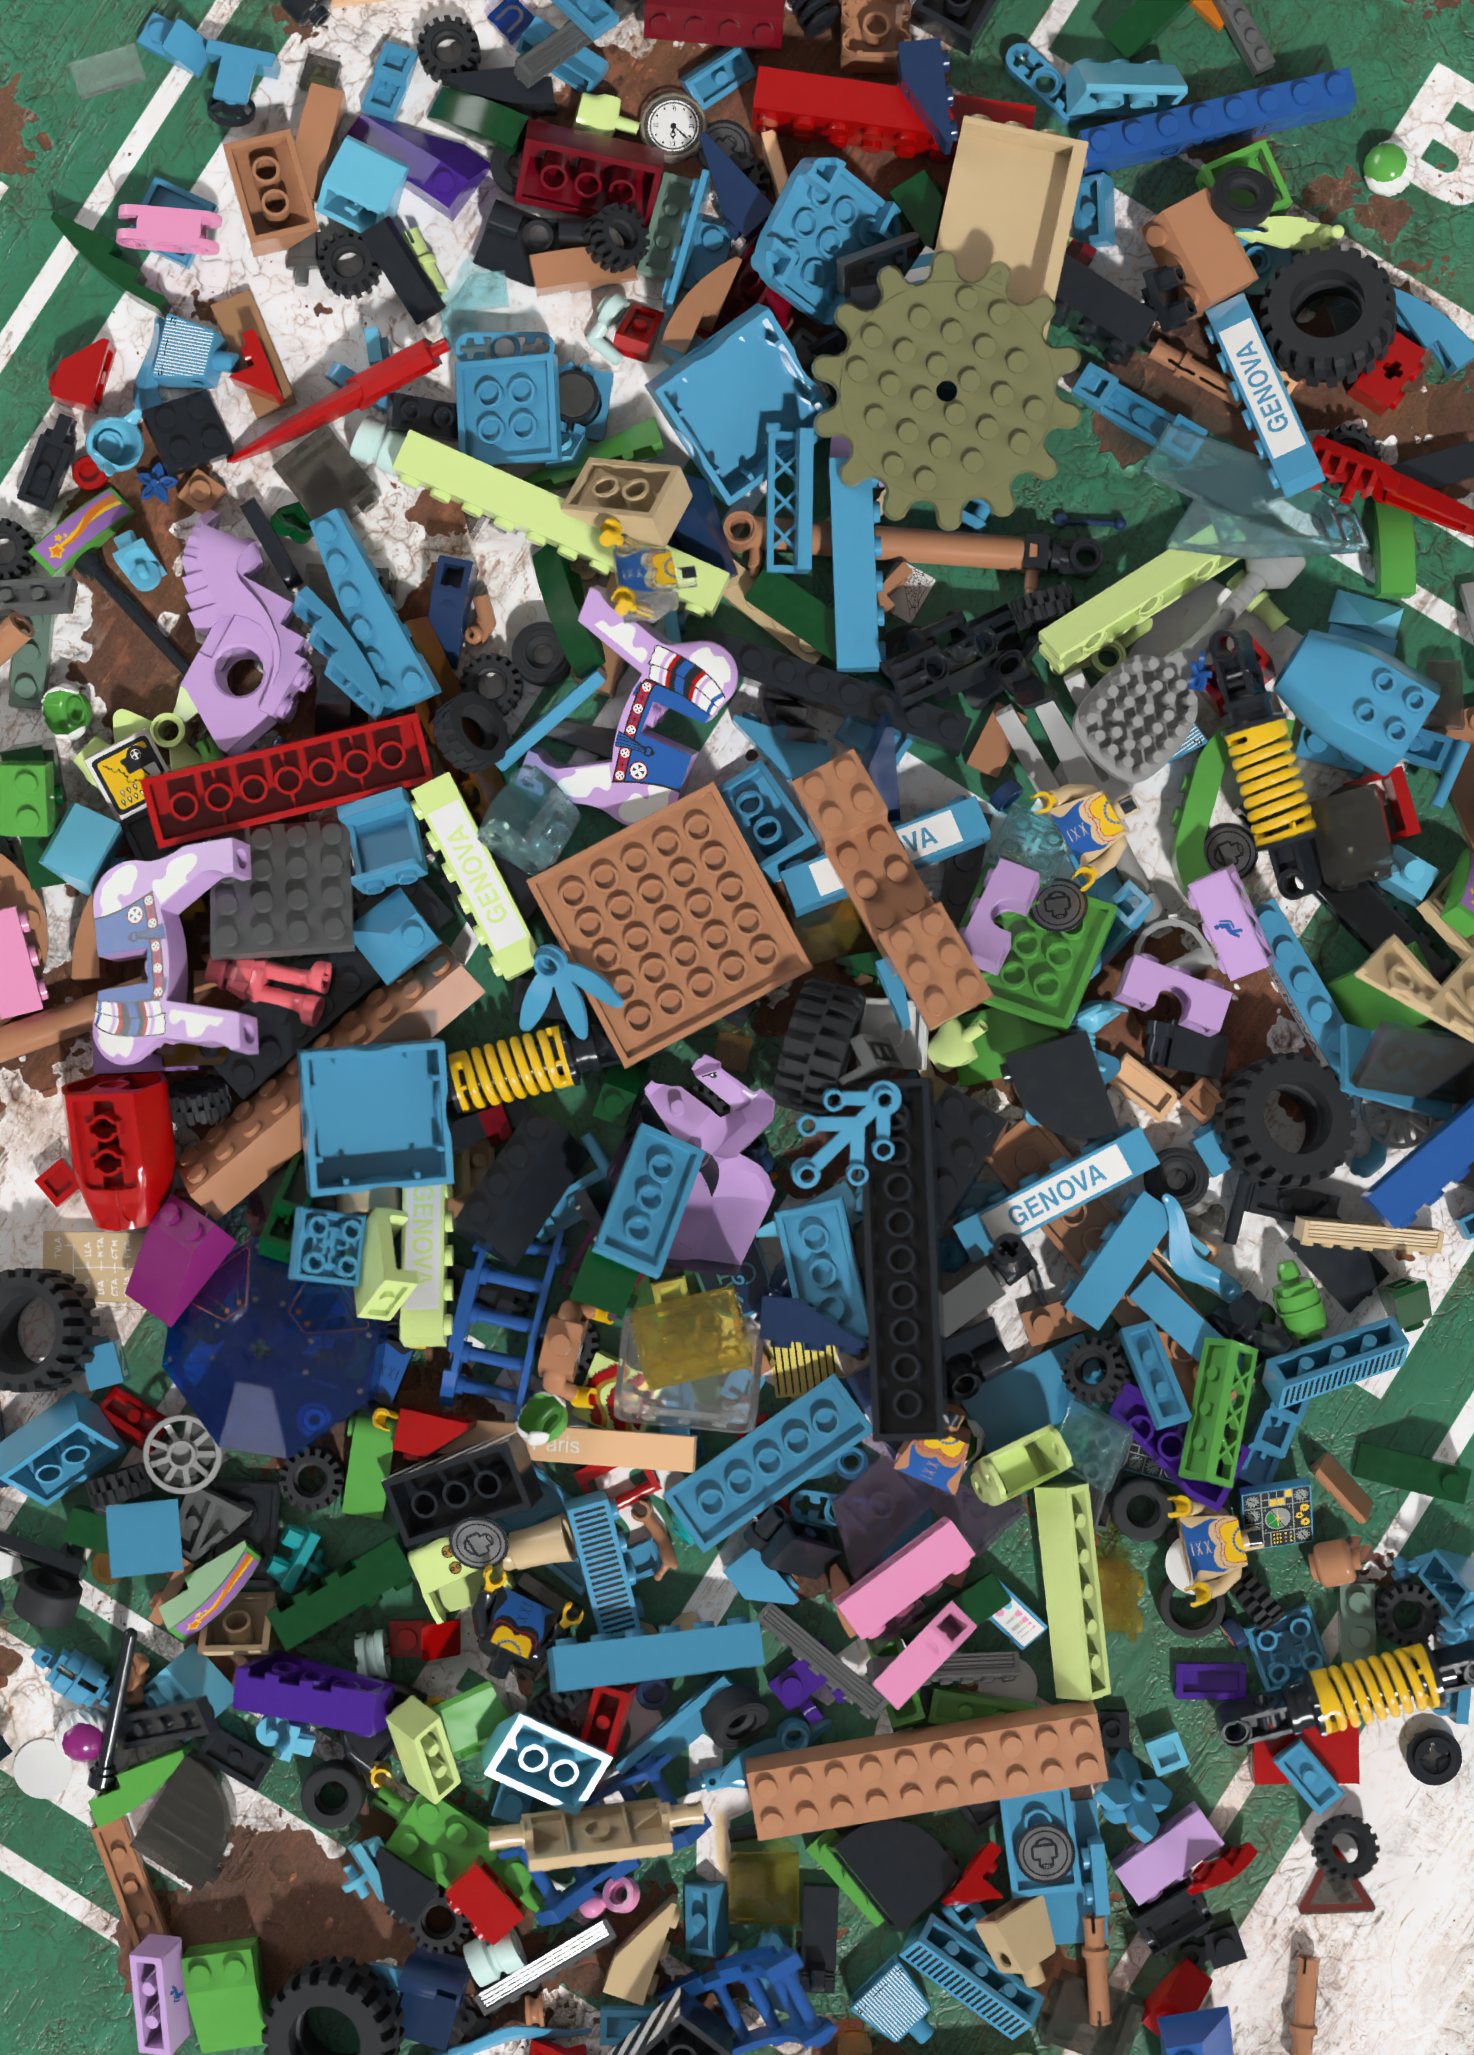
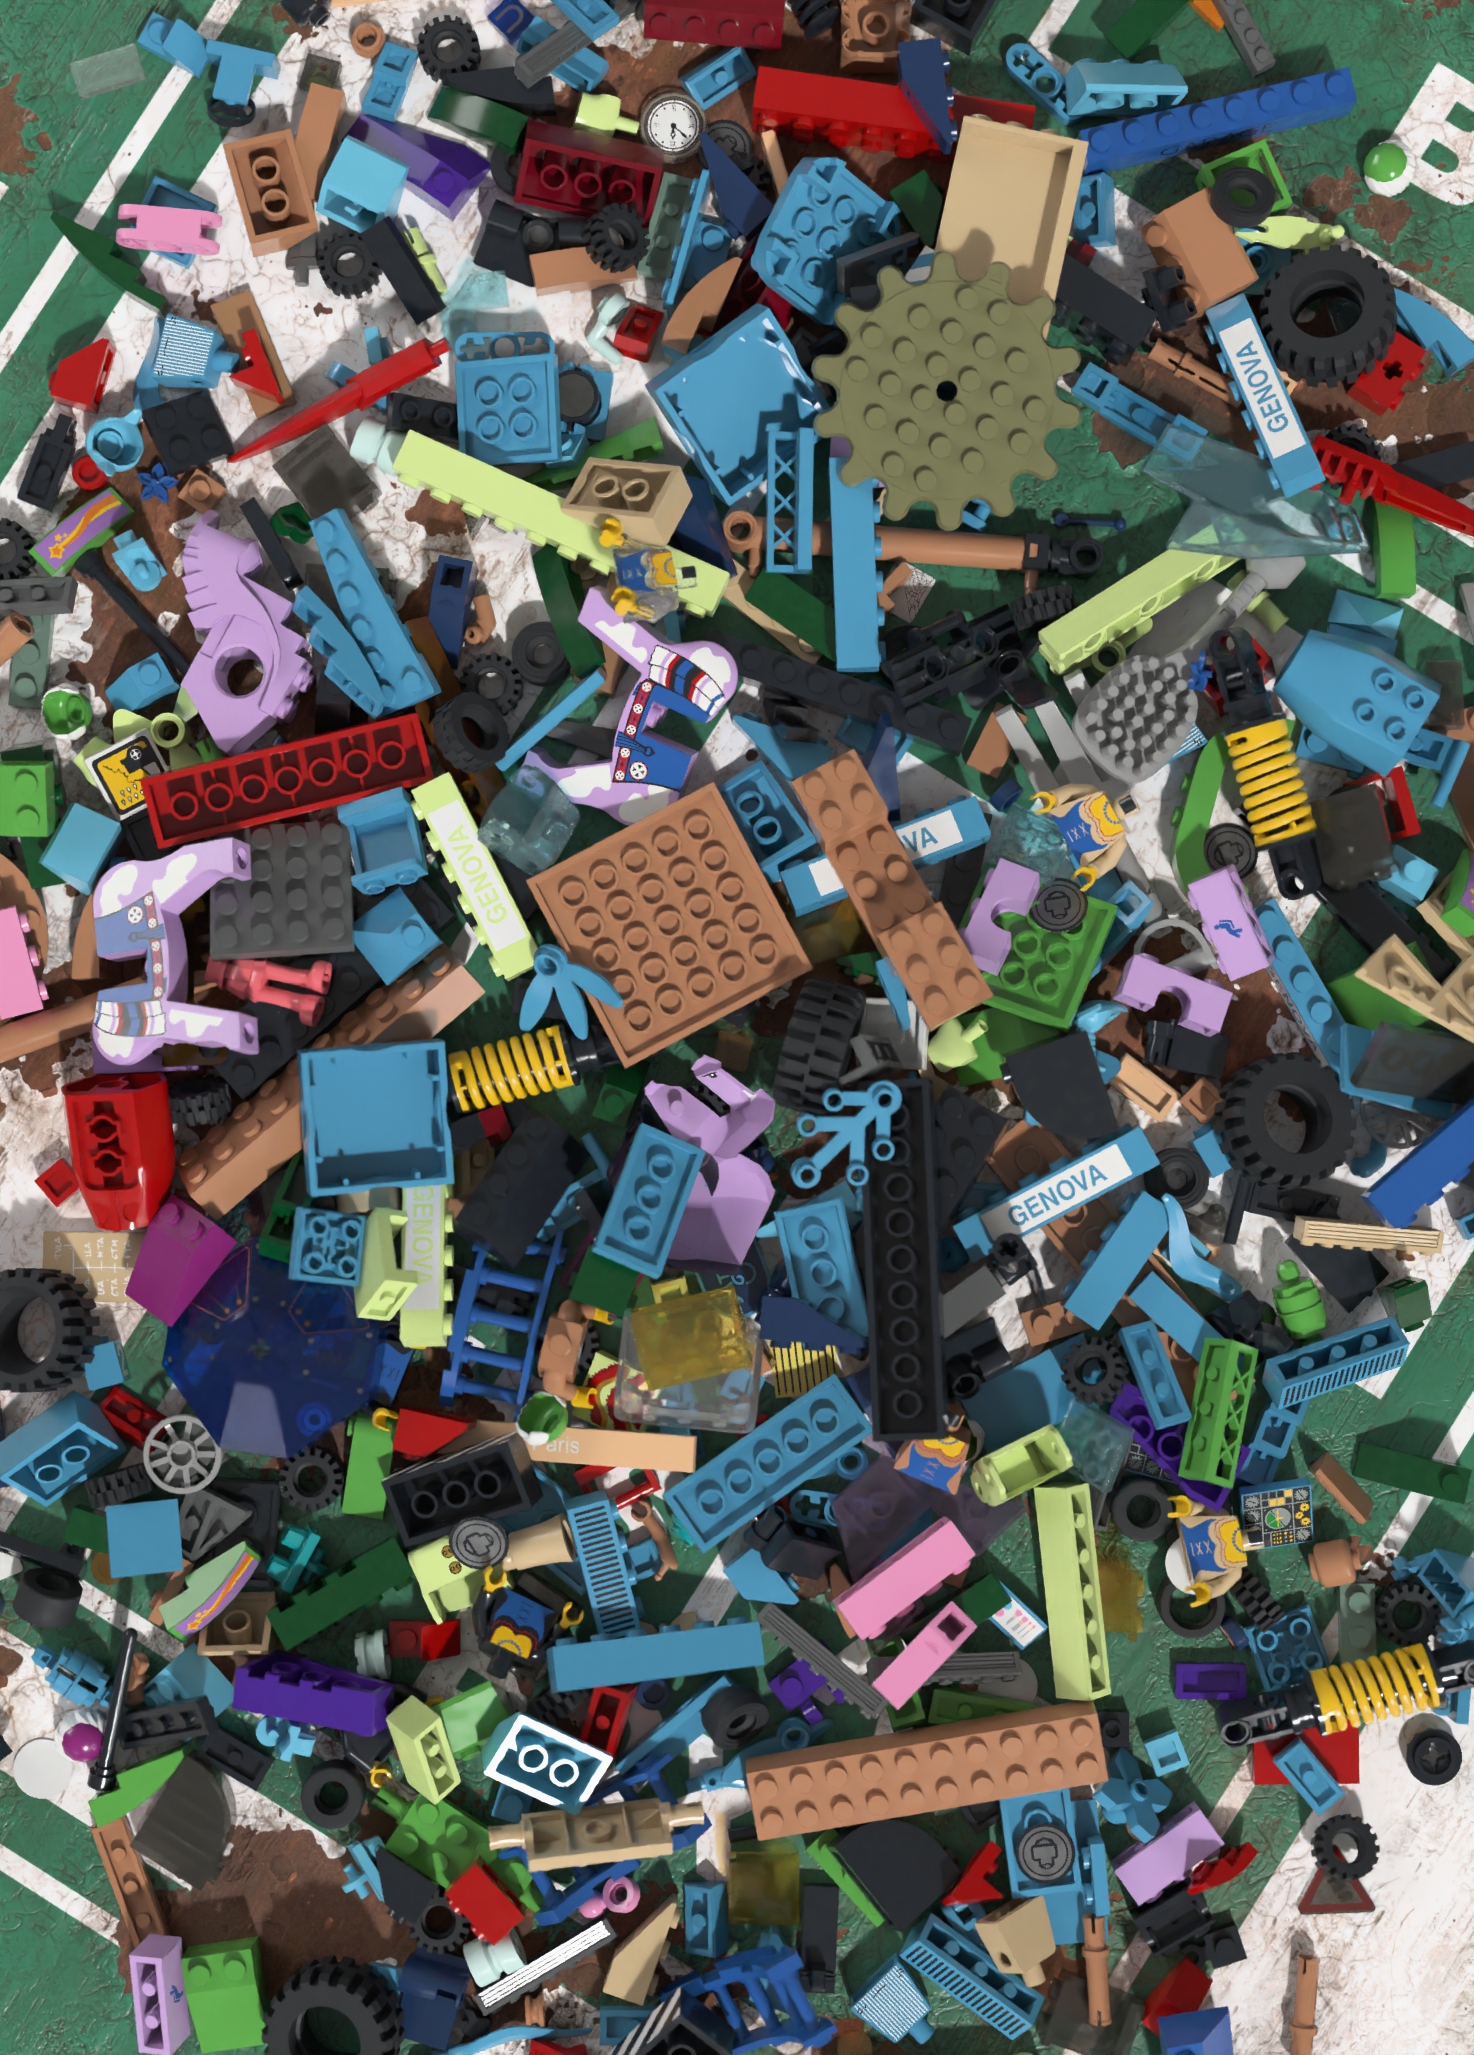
(143, 685): none -> dark azure slope
(364, 31): none -> nougat plate

